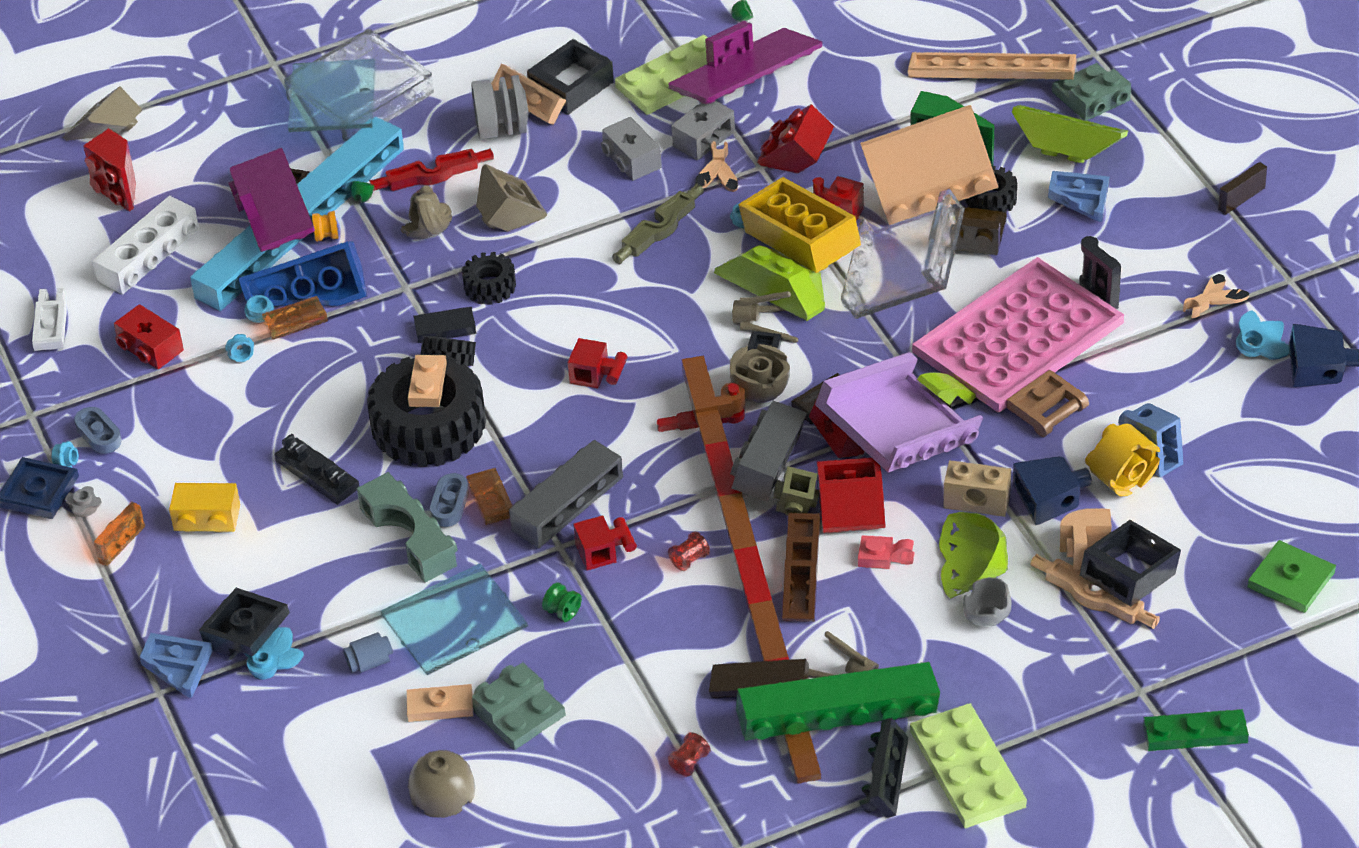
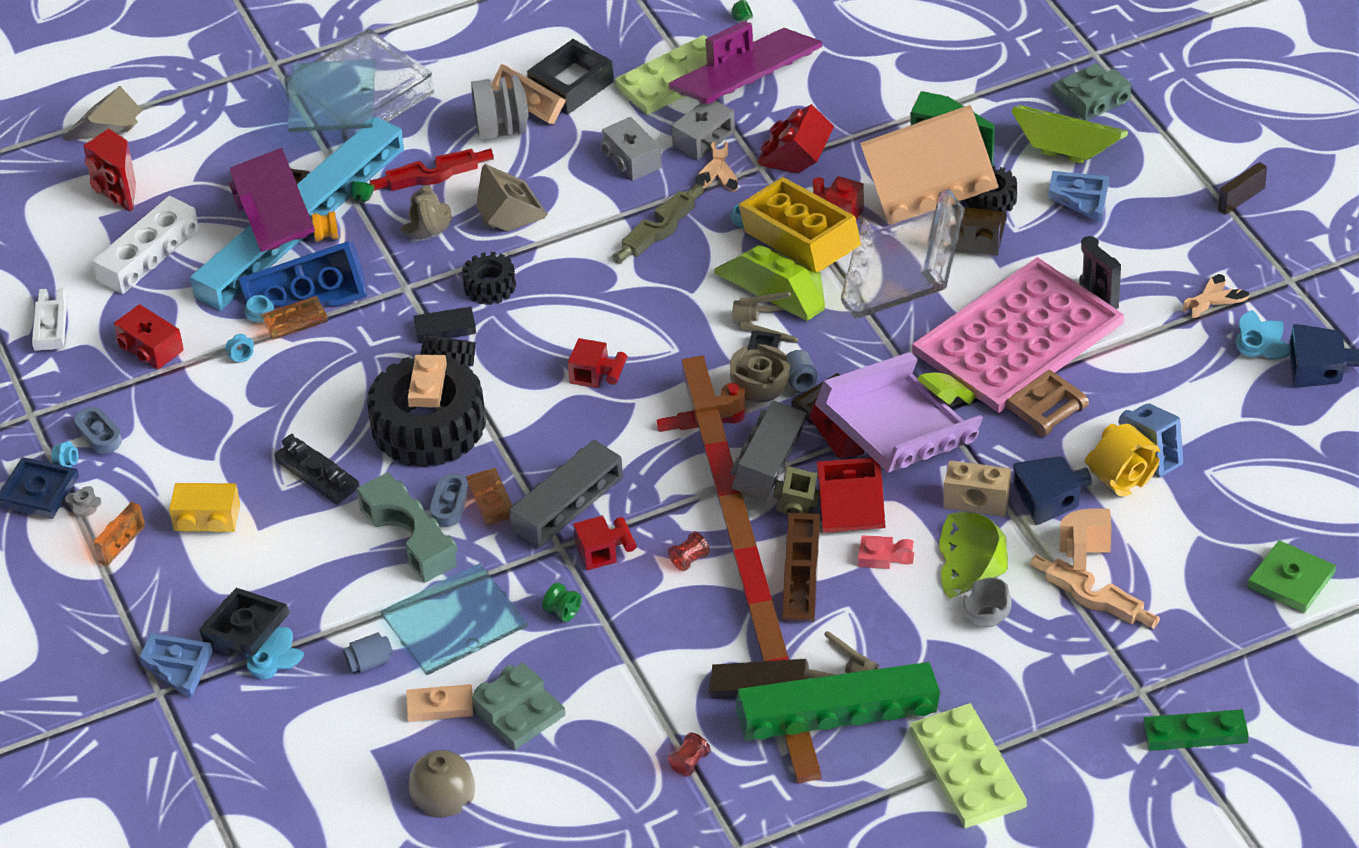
(802, 370): none -> sand blue brick
(886, 769): black plate -> none
(992, 65): light nougat tile -> none
(1118, 579): black window -> none

